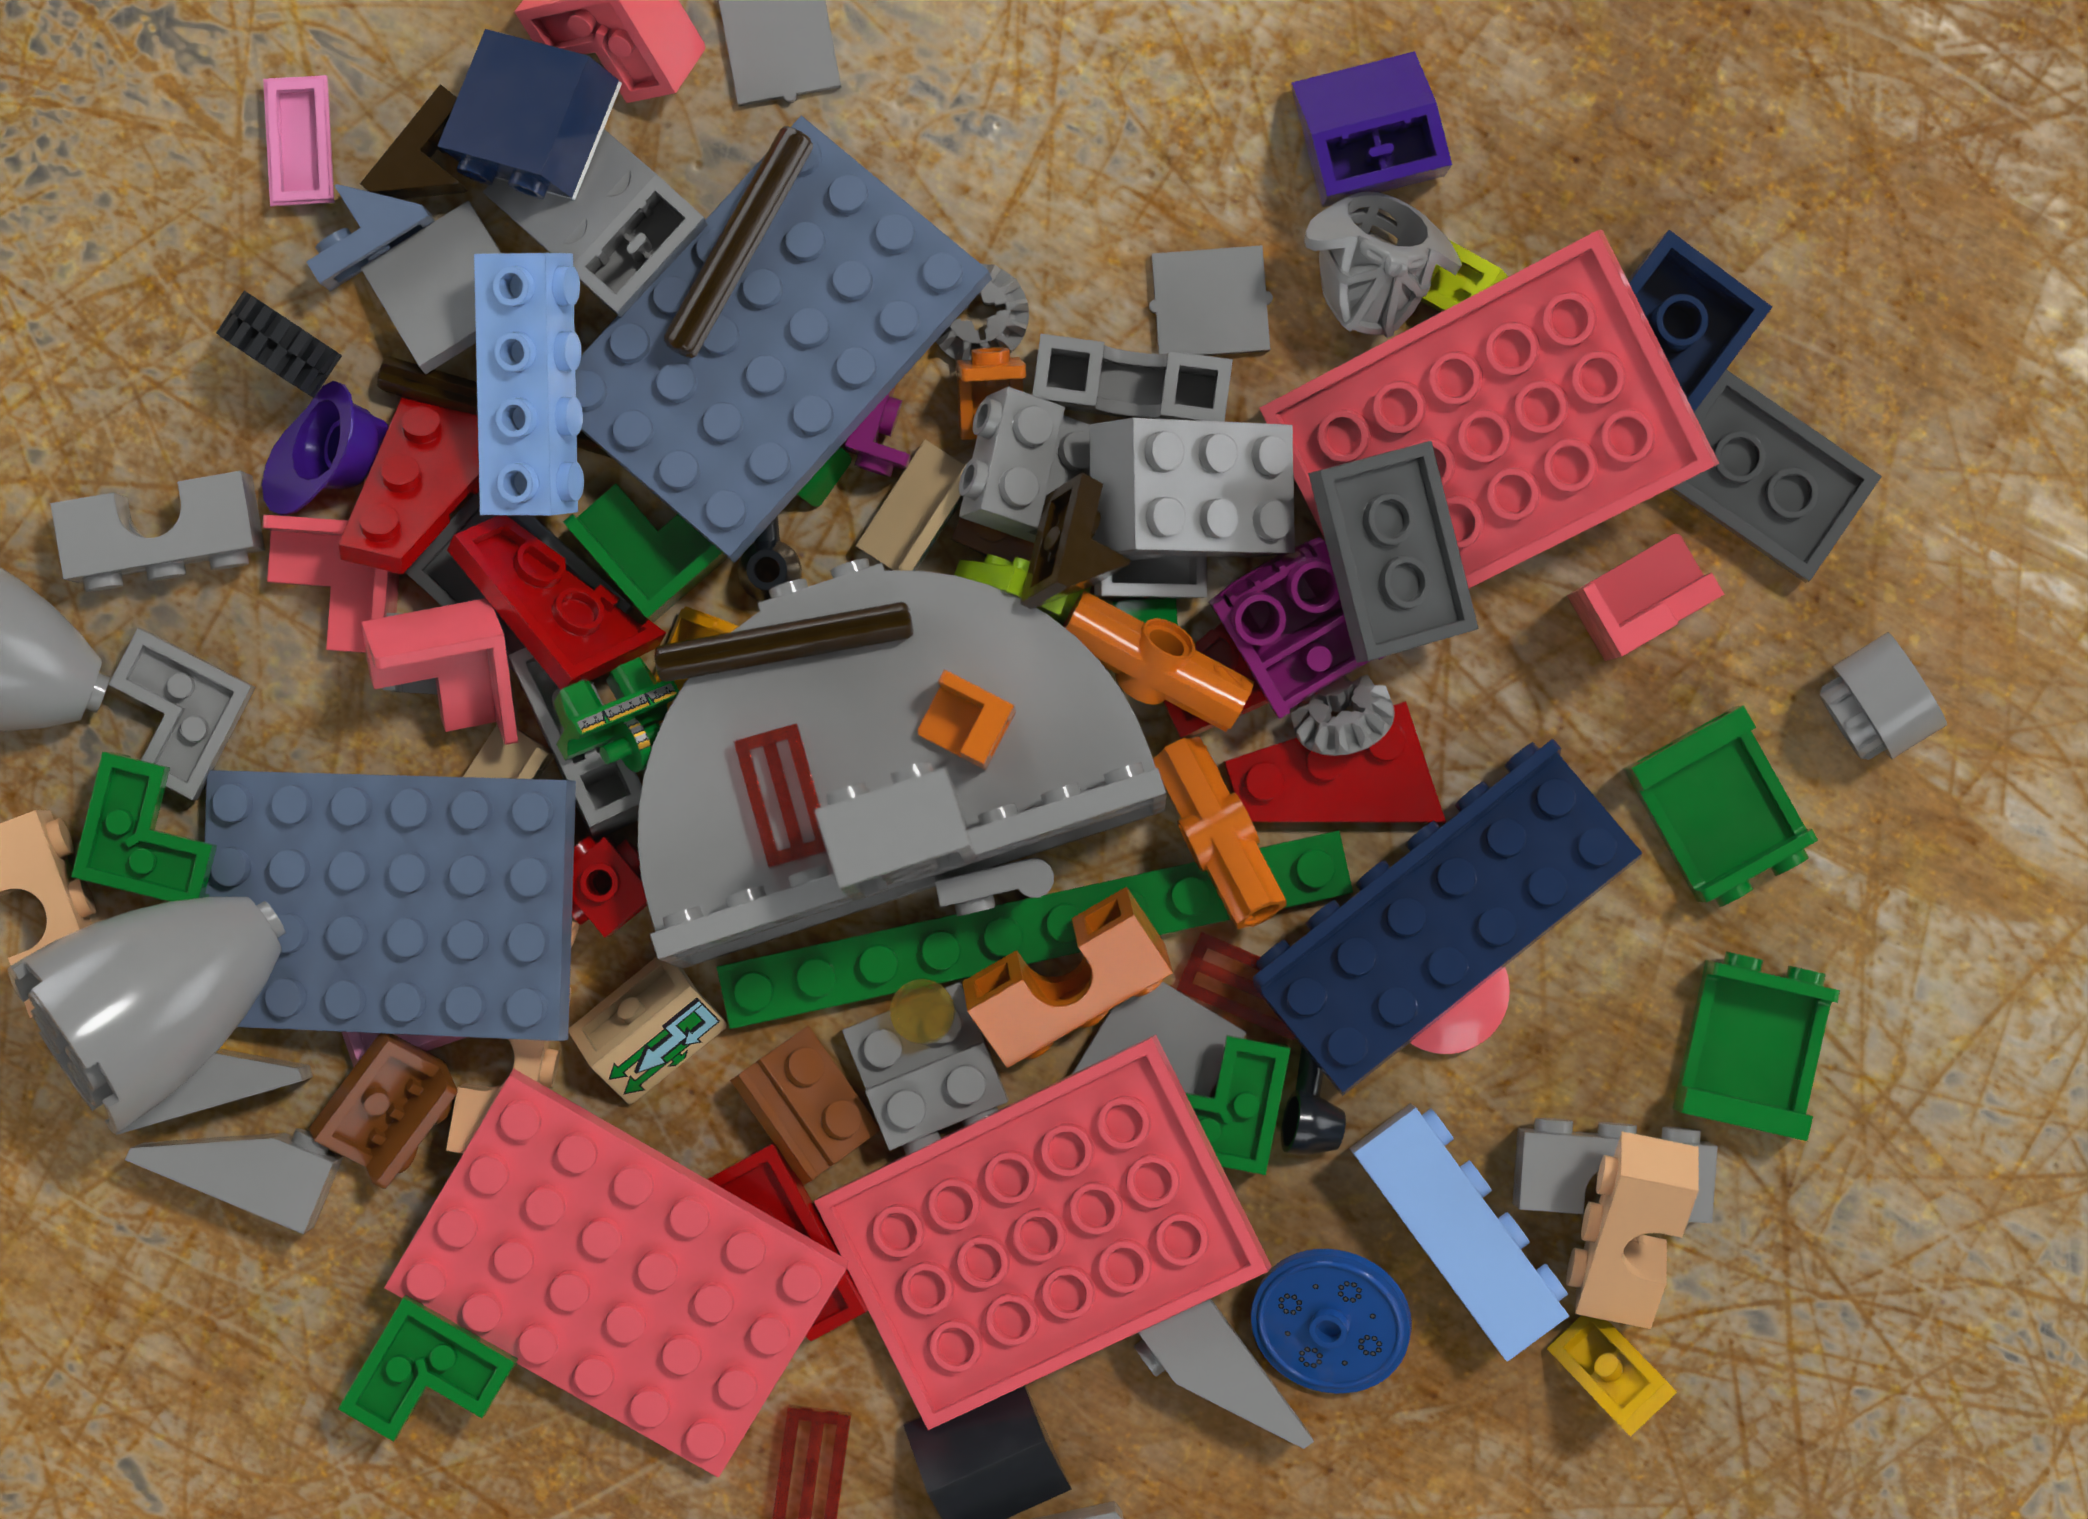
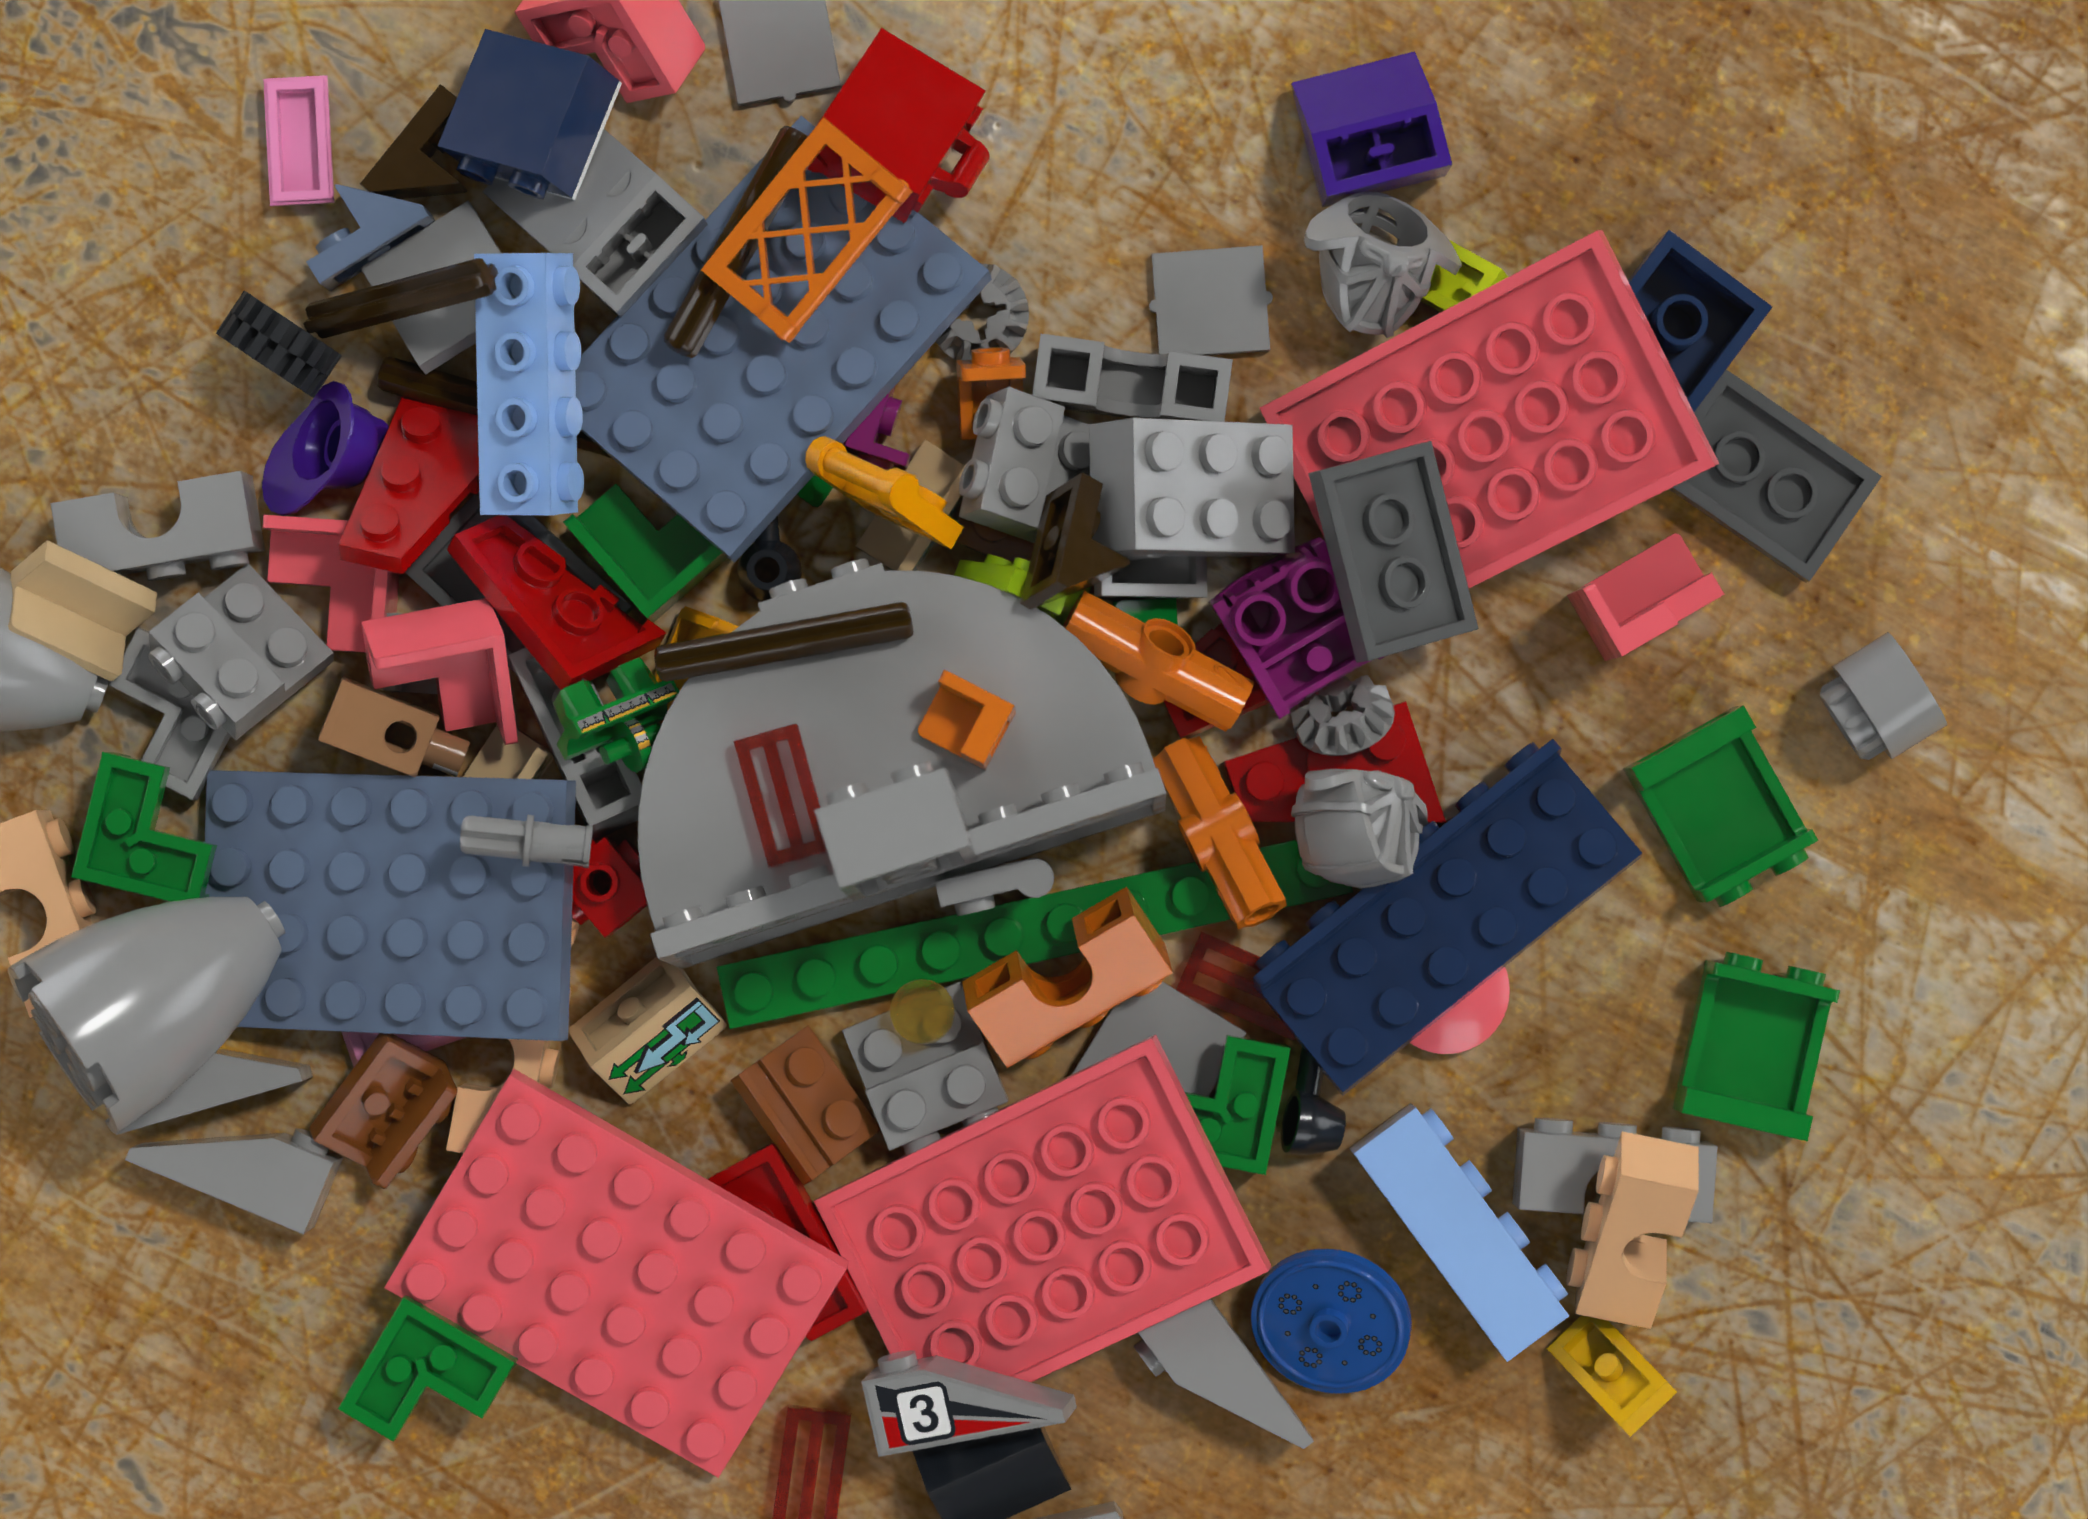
(77, 608): none -> tan panel
(237, 652): none -> light grey plate
(359, 725): none -> medium nougat torso
(401, 298): none -> dark brown axle
(527, 840): none -> light grey axle
(753, 227): none -> orange window
(885, 493): none -> light orange plate
(909, 120): none -> red piece
(949, 1402): none -> light grey slope
(1358, 826): none -> light grey piece

